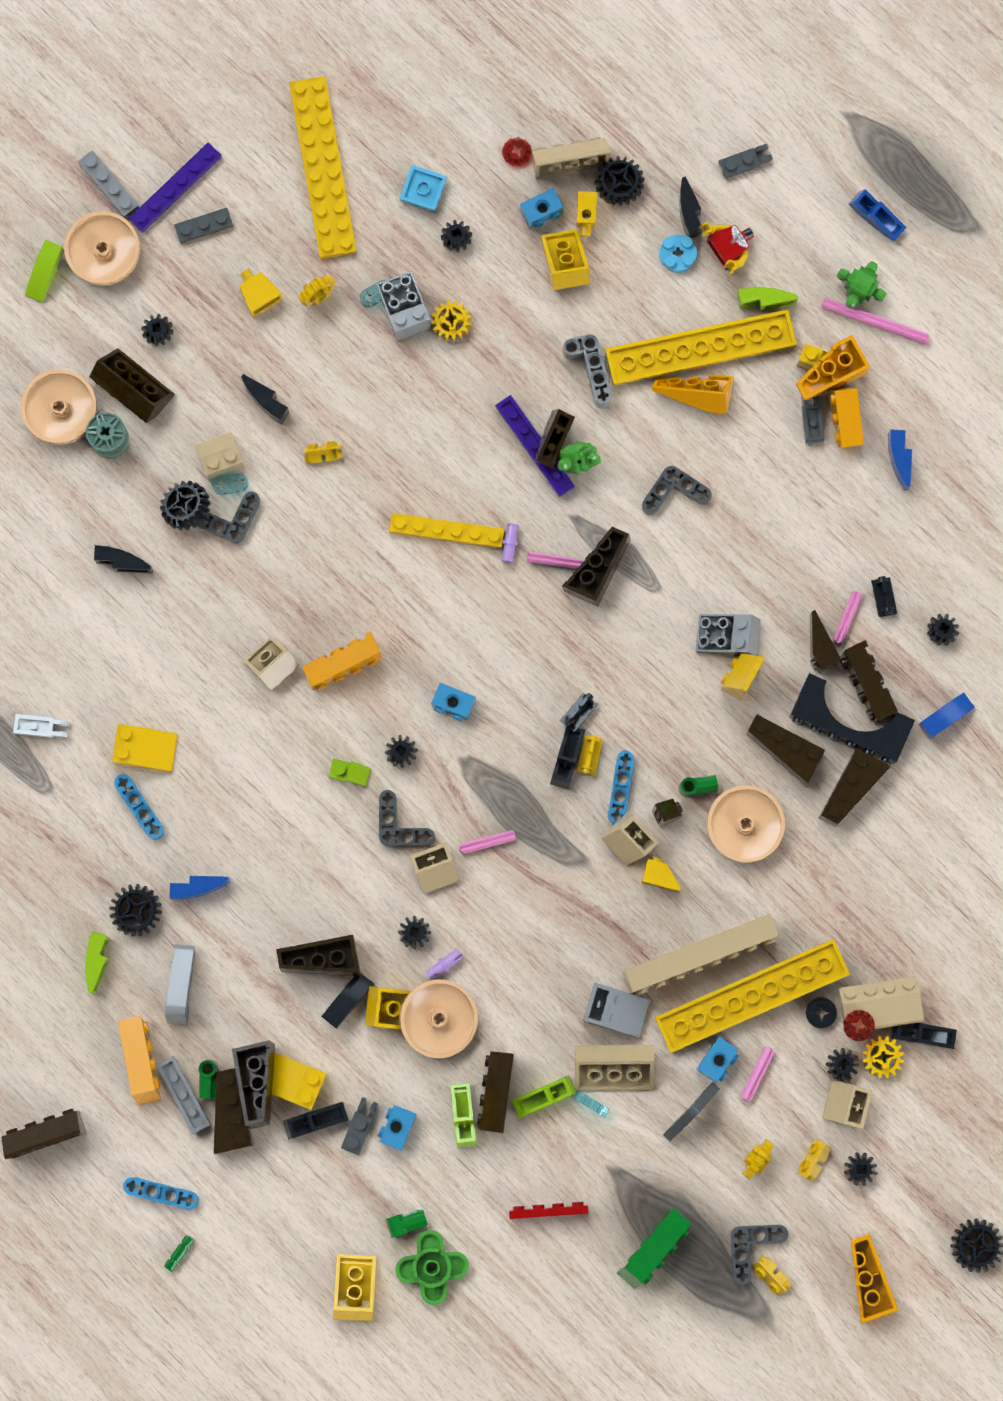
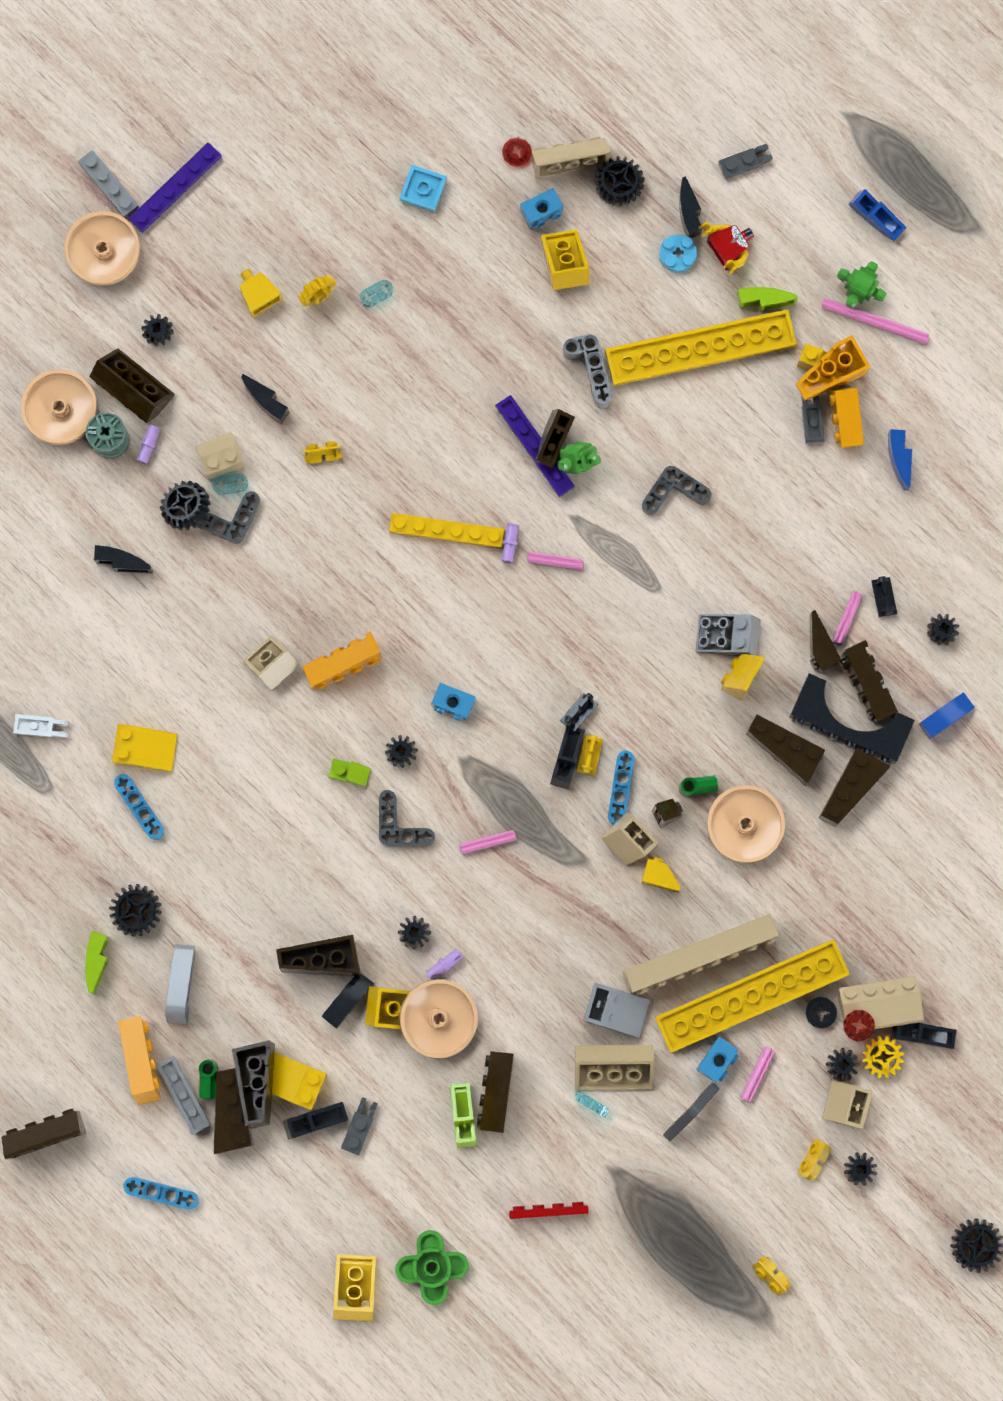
(44, 270): lime slope -> none
(148, 444): none -> lavender pin
(179, 1253): green axle -> none
(197, 887): blue slope -> none
(203, 225): dark grey plate -> none
(322, 167): yellow plate -> none
(398, 1139): dark azure brick -> none
(401, 1223): green piece -> none
(404, 306): light grey slope -> none
(434, 868): tan slope -> none
(458, 319): yellow gear -> none
(459, 241): black gear -> none
(544, 1096): lime slope -> none
(586, 205): yellow torso -> none
(596, 572): dark brown wedge -> none
(654, 1249): green wedge -> none
(705, 394): light orange wedge -> none
(750, 1239): dark grey beam -> none
(757, 1159): yellow gear -> none
(872, 1286): light orange wedge -> none

